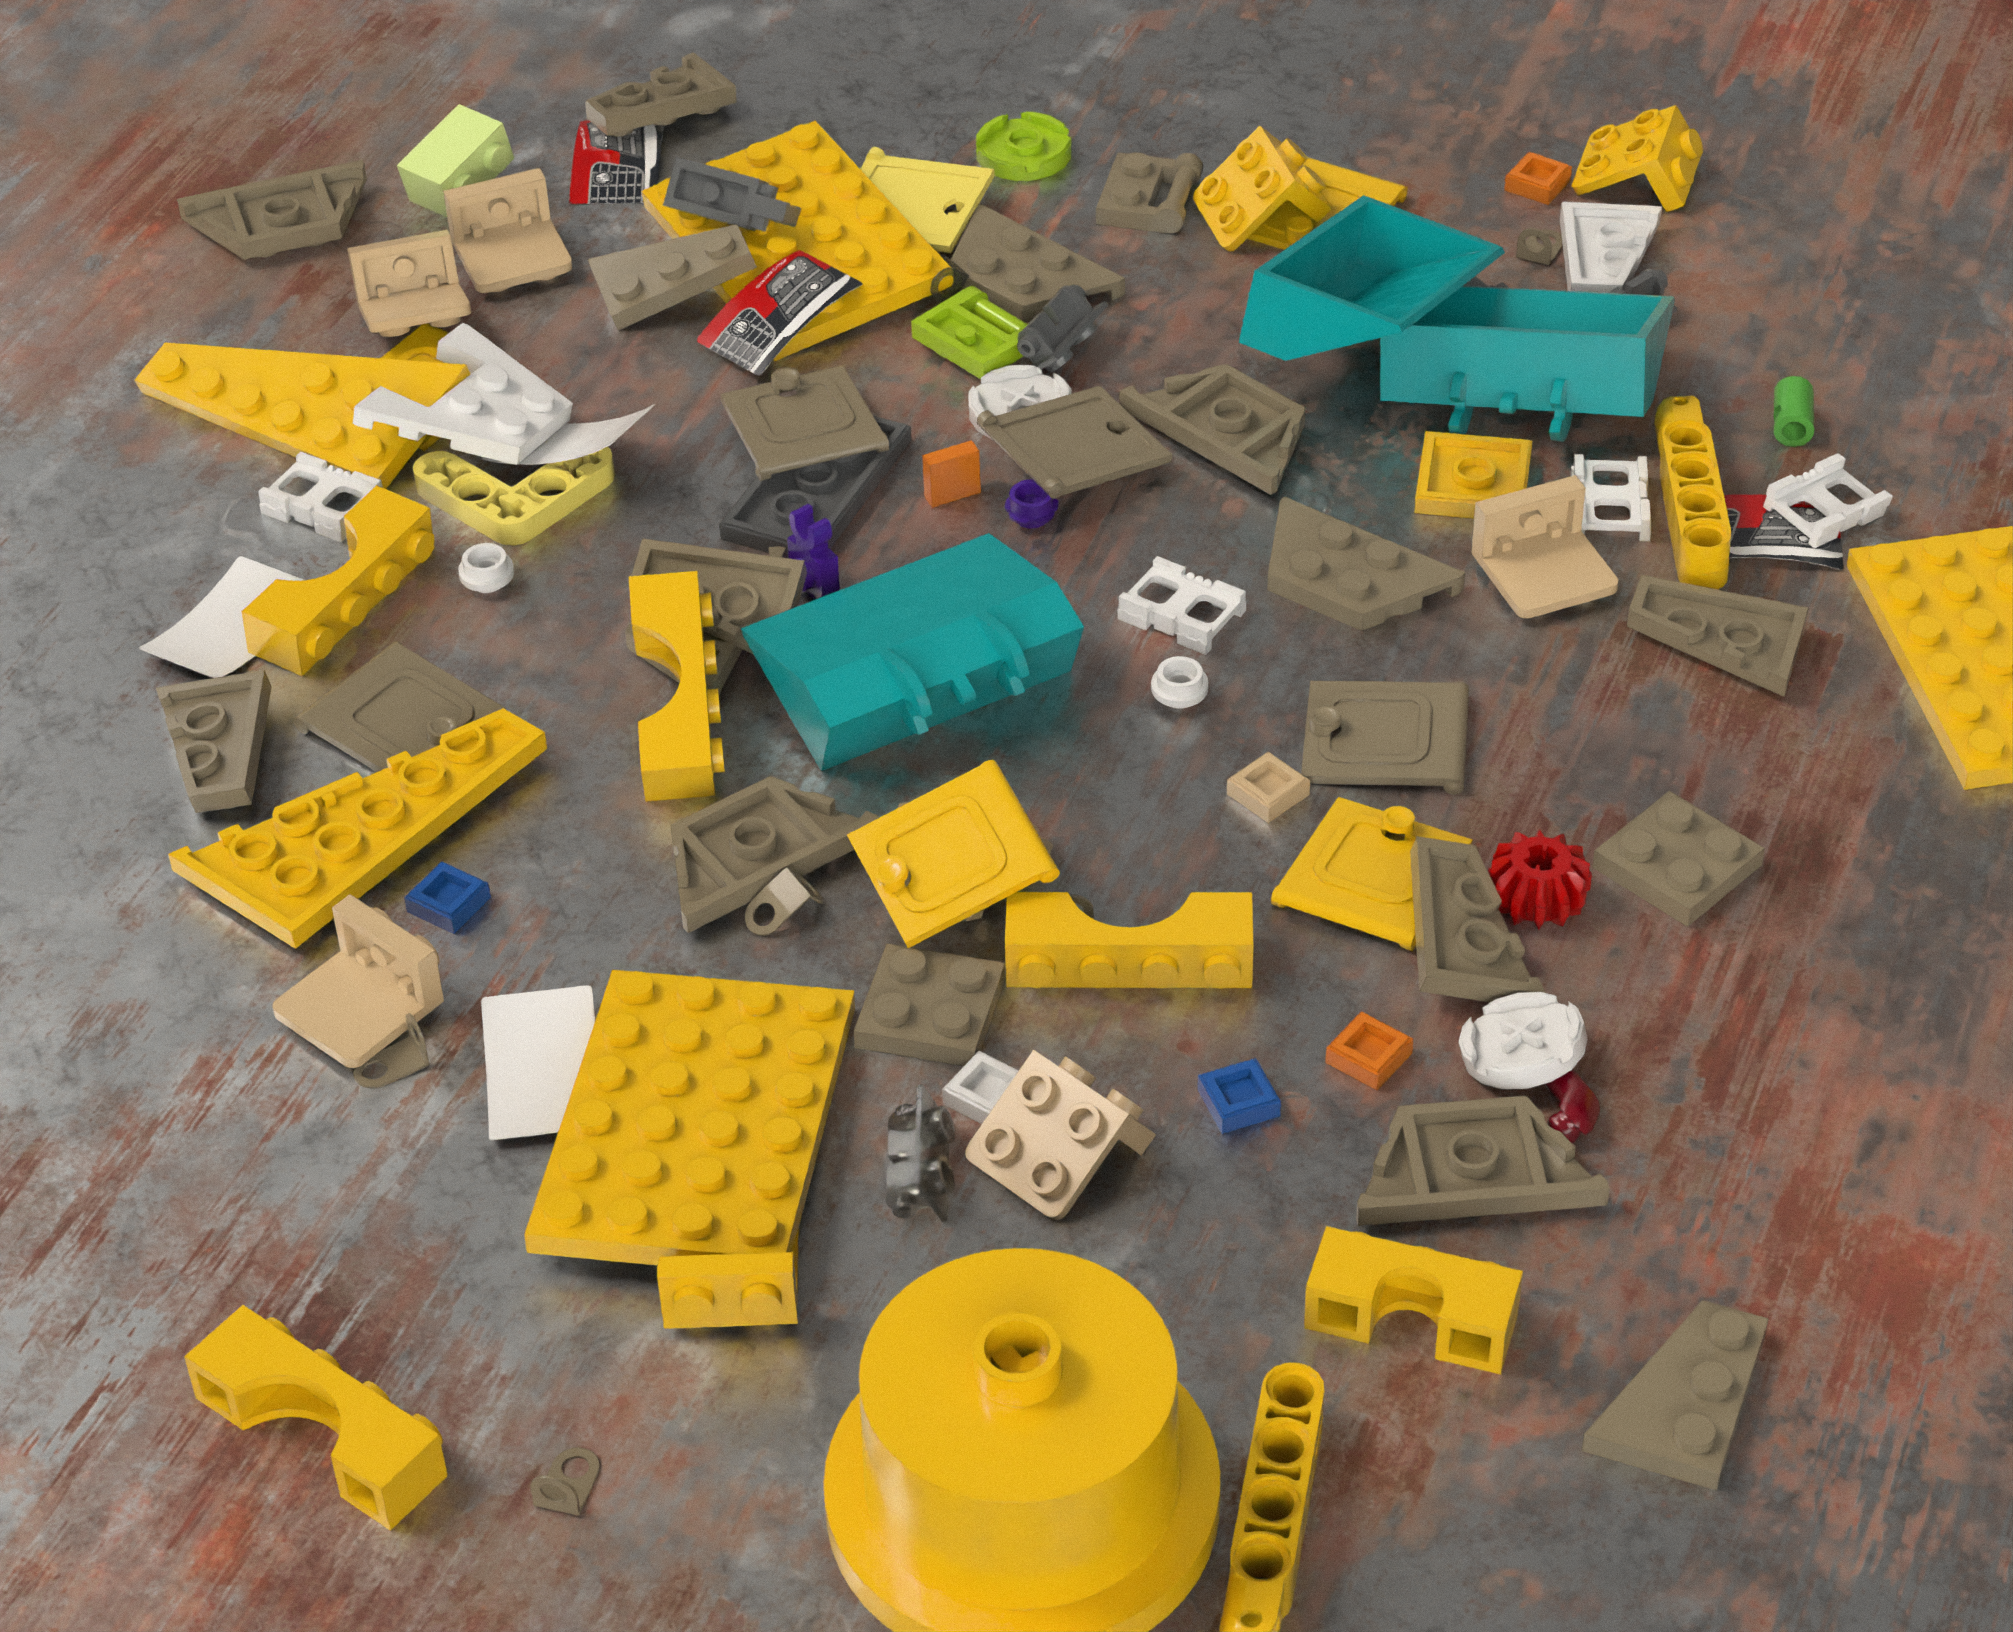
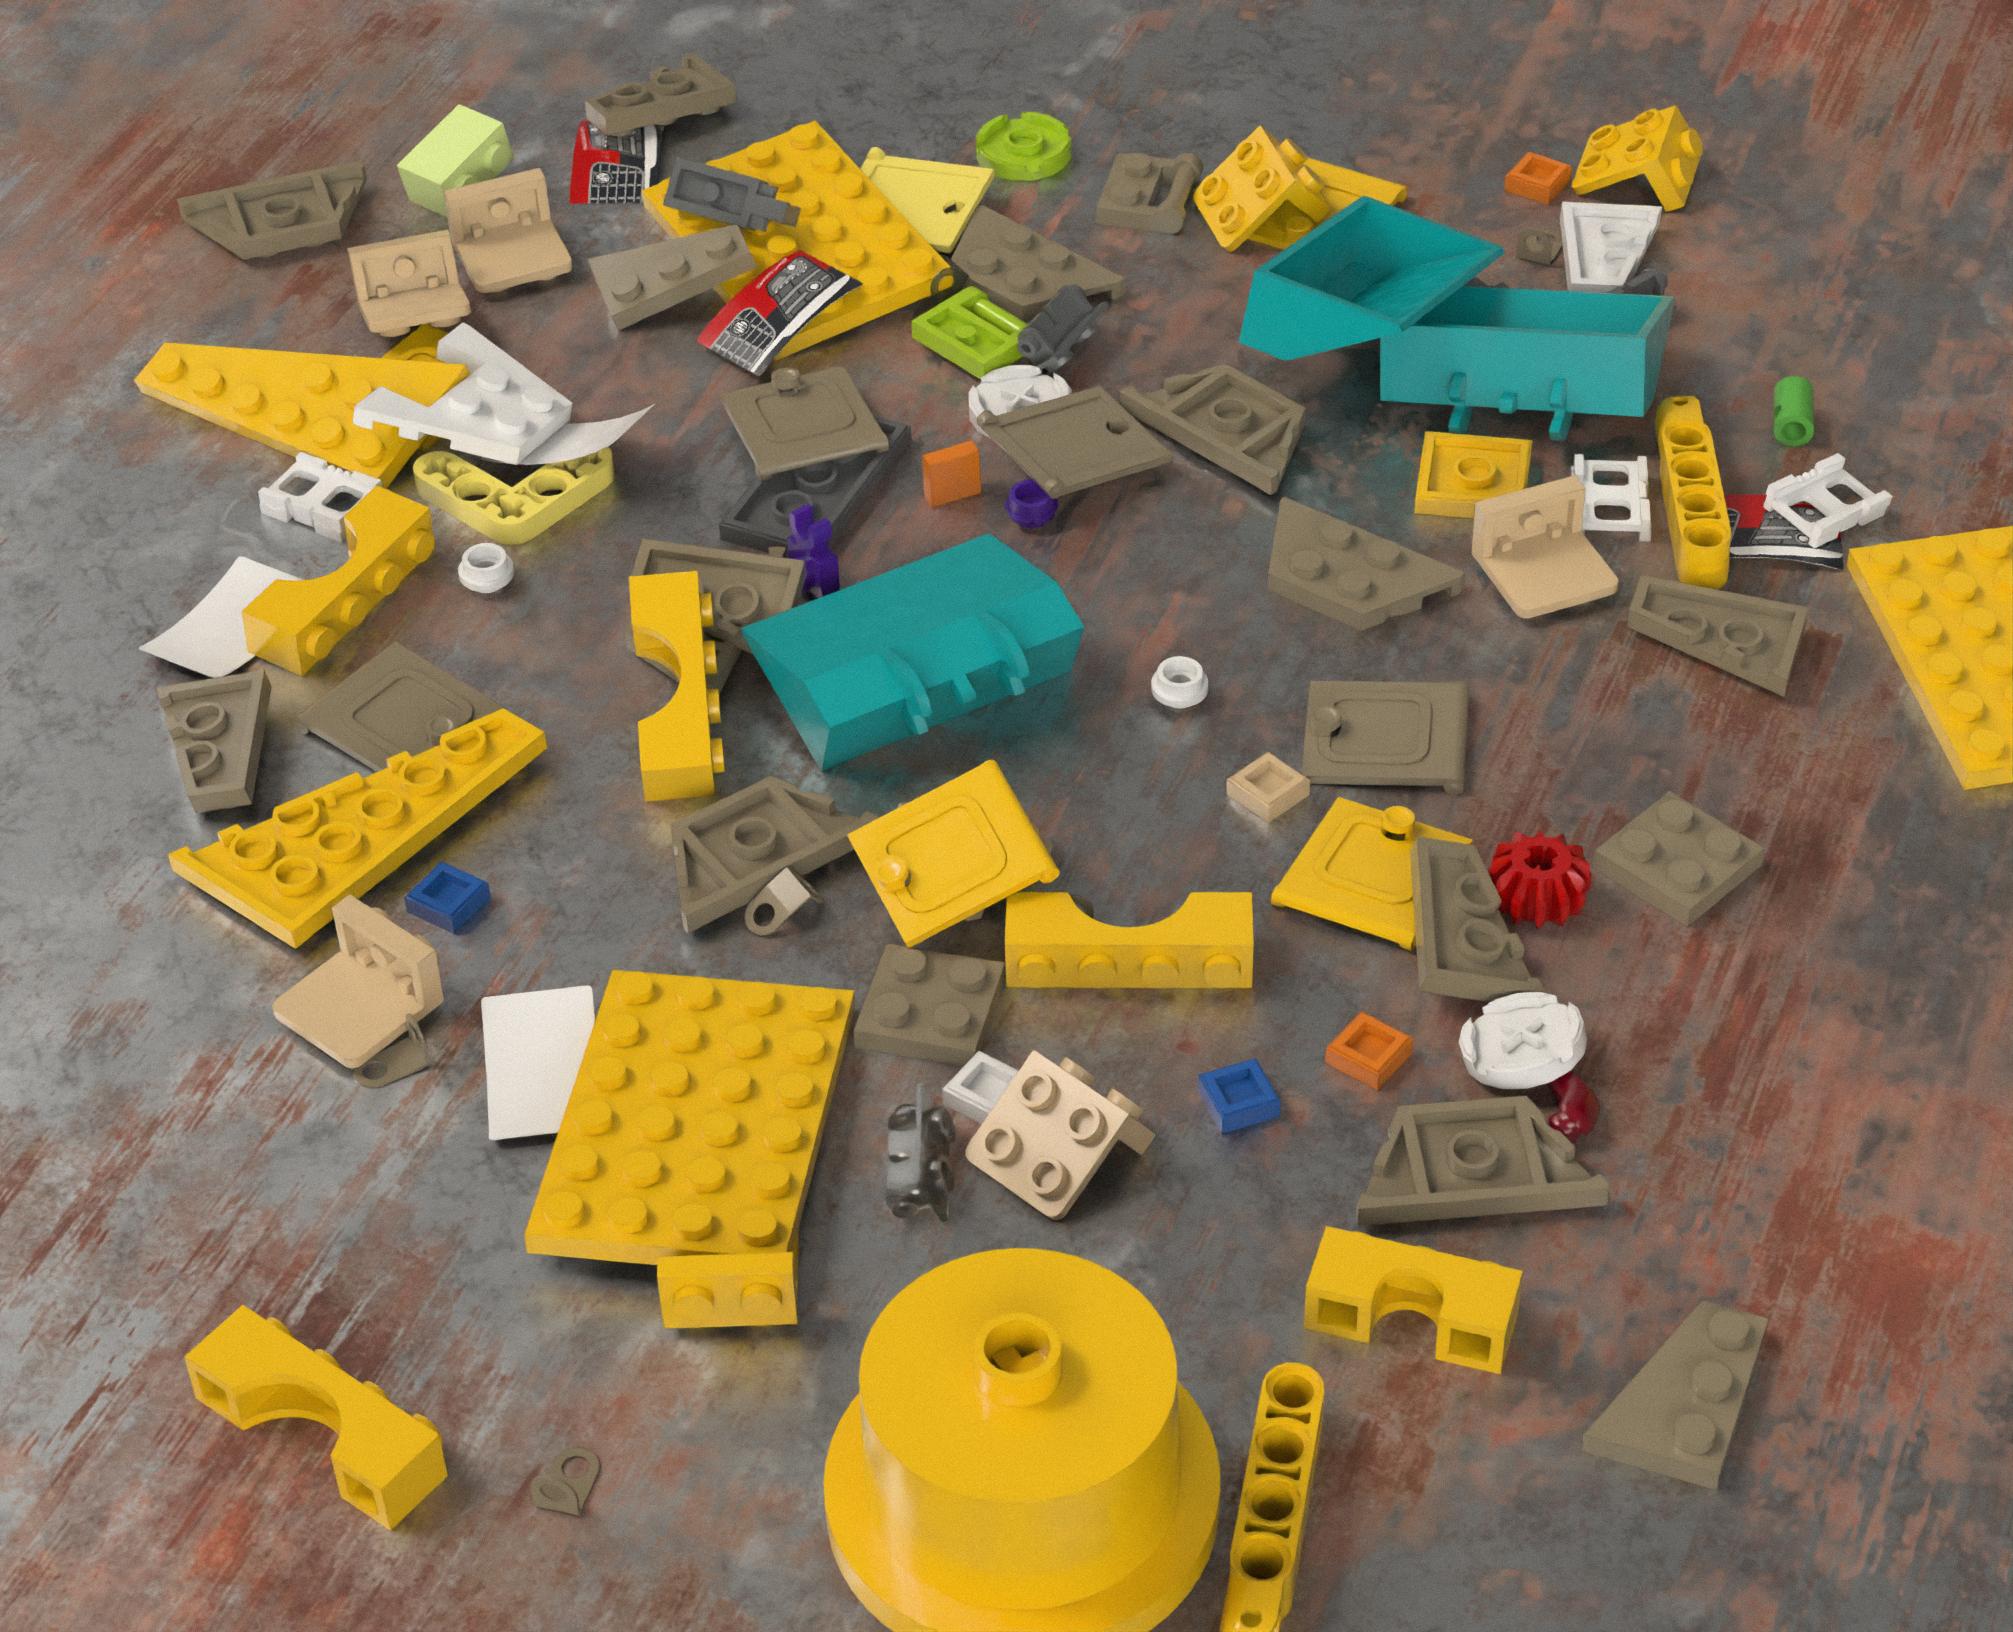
(1172, 615): white piece -> none

